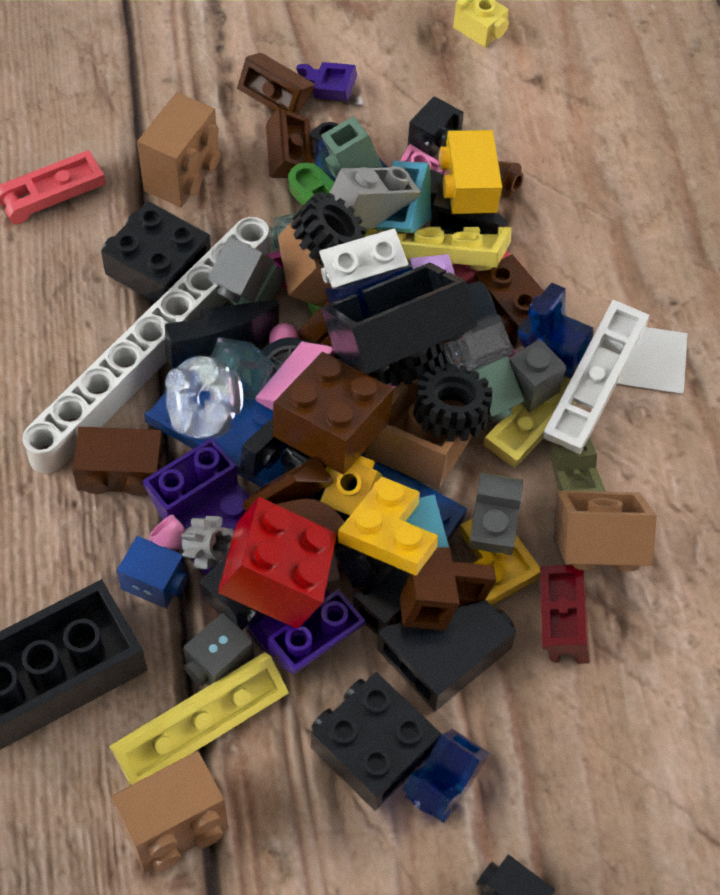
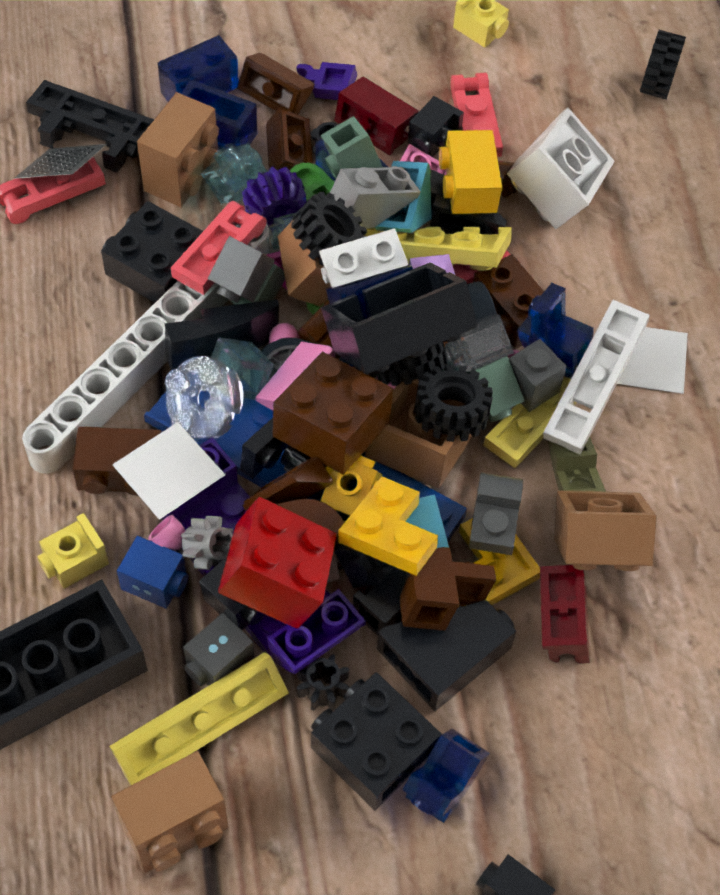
(60, 161): none -> dark grey sticker
(70, 110): none -> black hinge
(73, 552): none -> light yellow brick
(168, 470): none -> white sticker
(199, 259): none -> coral plate
(206, 63): none -> clear blue brick
(232, 170): none -> clear light blue brick
(234, 115): none -> clear blue brick
(274, 194): none -> dark purple gear
(315, 690): none -> black gear
(377, 111): none -> dark red hinge
(477, 108): none -> coral plate
(561, 169): none -> white slope
(662, 64): none -> black tyre

